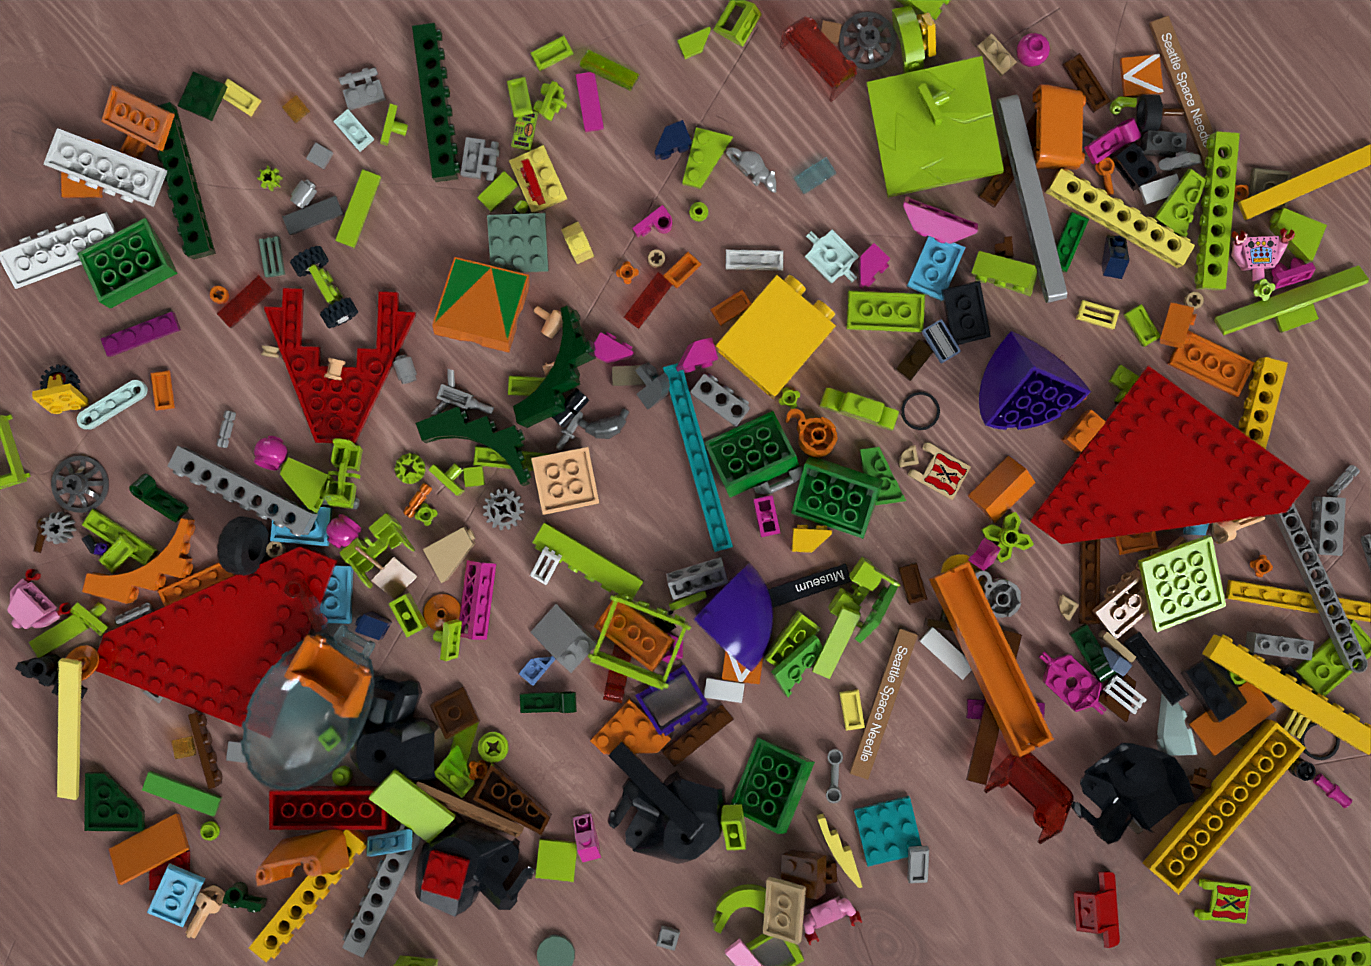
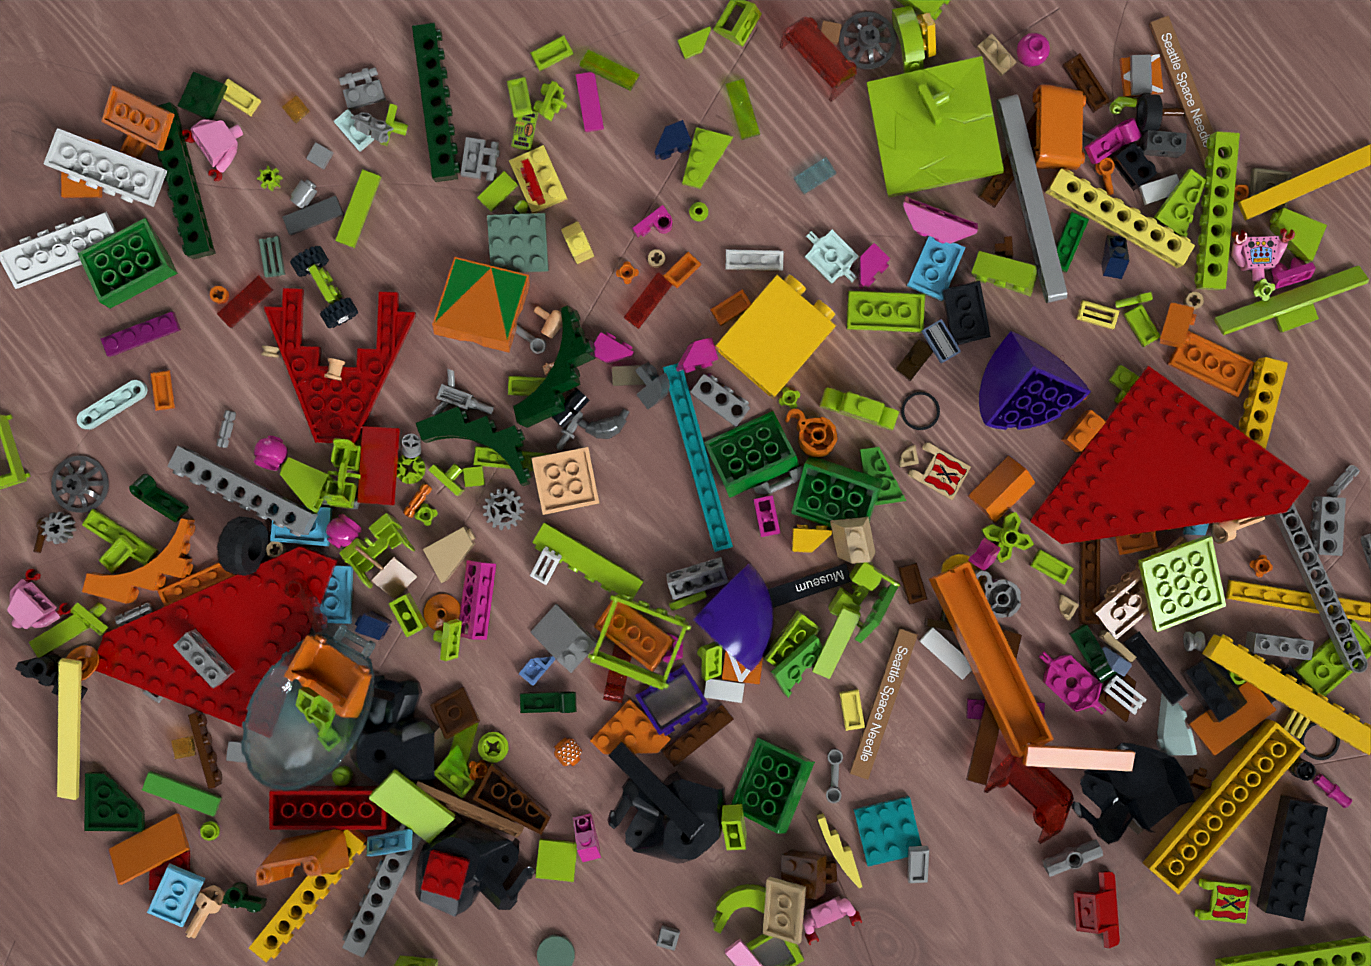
(60, 391): yellow plate -> none
(94, 547): arm -> none
(203, 658): none -> light grey brick
(215, 142): none -> bright pink torso
(315, 709): none -> lime slope
(366, 123): none -> light grey hinge
(378, 465): none -> red tile
(405, 369): light grey brick -> none
(407, 442): none -> light grey wheel
(537, 345): none -> light grey bar
(567, 752): none -> orange head
(665, 625): black tile -> none
(711, 660): none -> lime tile
(742, 109): none -> clear neon green tile
(752, 164): light grey animal -> none
(853, 539): none -> tan slope
(1051, 567): none -> lime tile
(1078, 757): none -> tile
(1084, 853): none -> light grey piece
(1134, 300): none -> lime bar
(1141, 74): none -> light grey tile
(1182, 160): light grey hinge -> none
(1194, 641): none -> light grey wheel
(1292, 857): none -> black brick

